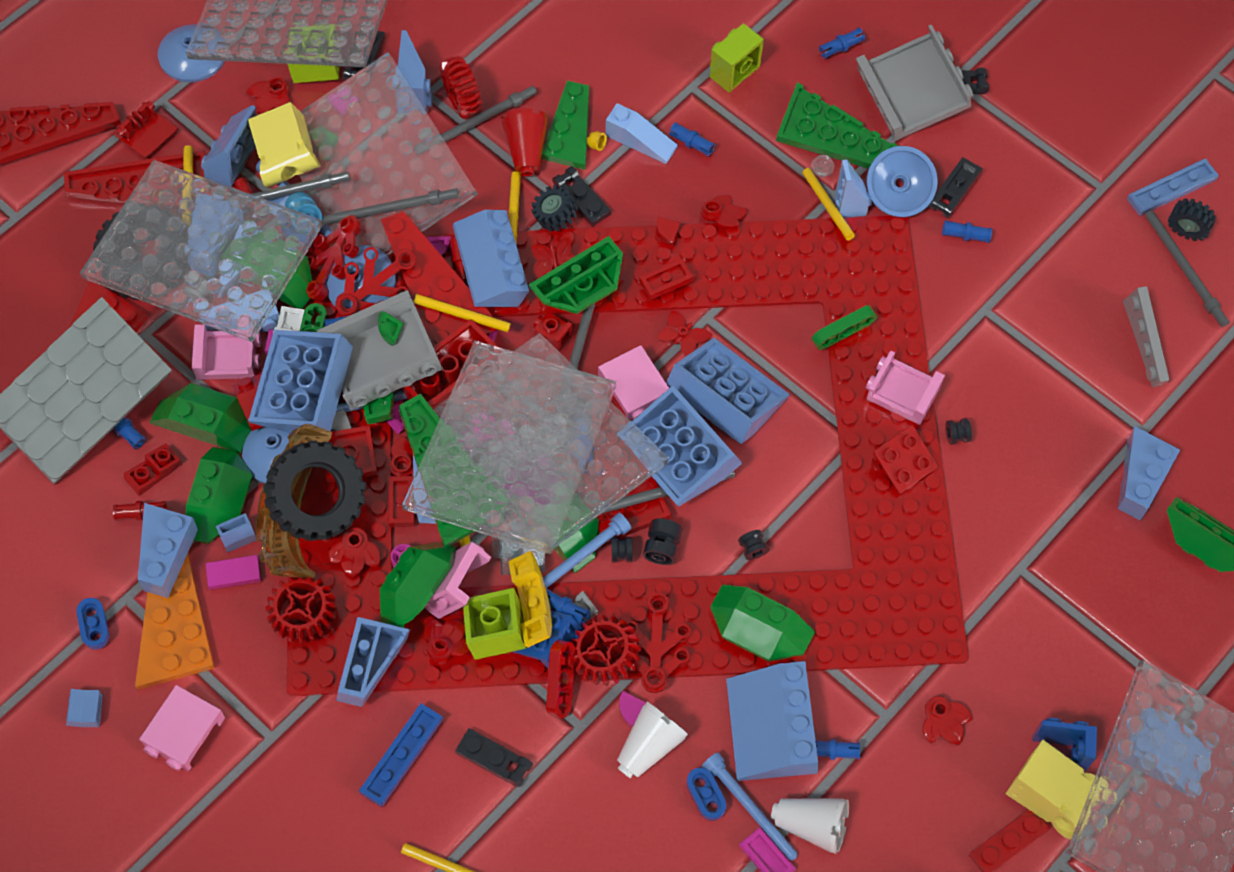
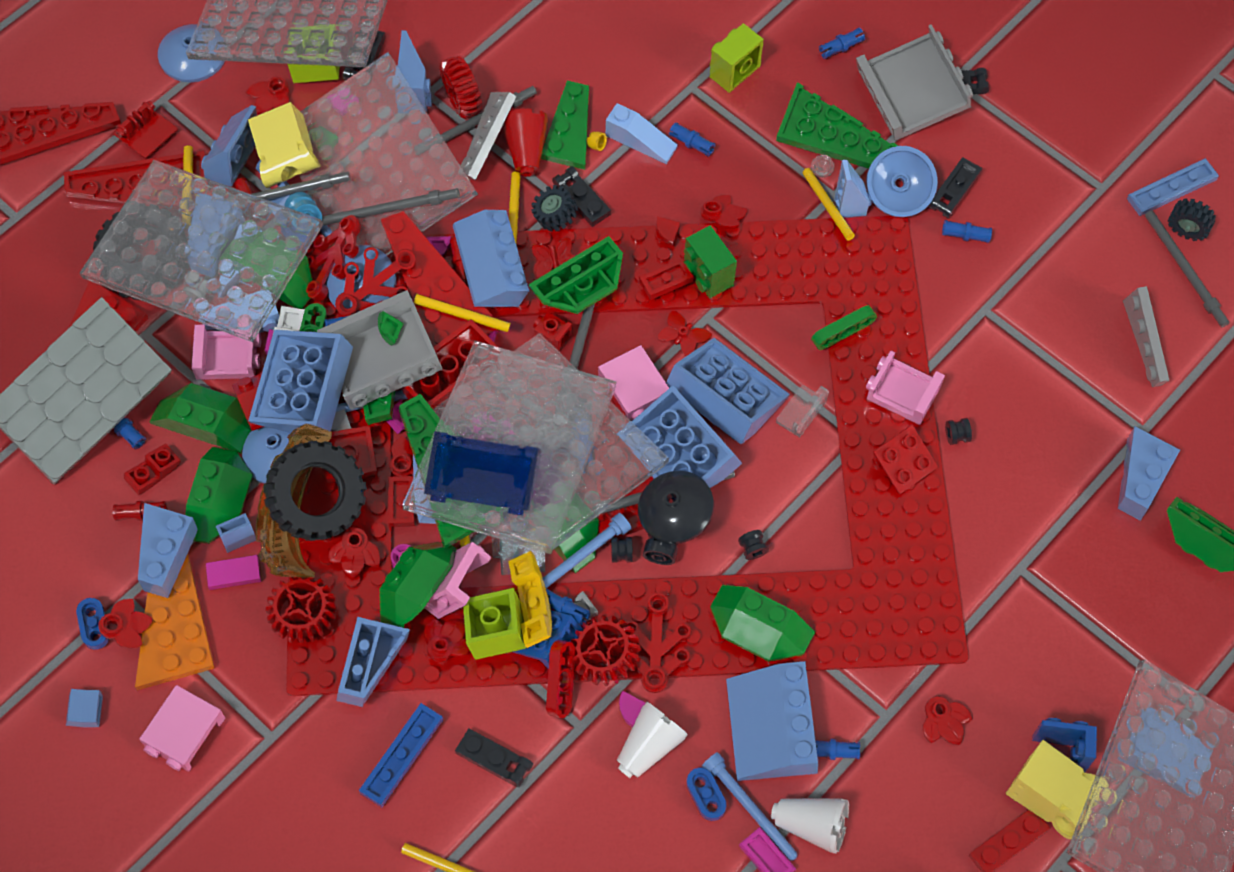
(128, 622): none -> red plate
(482, 472): none -> clear blue windscreen
(488, 128): none -> light grey wing
(677, 520): none -> black dish
(709, 262): none -> green brick
(802, 409): none -> clear panel

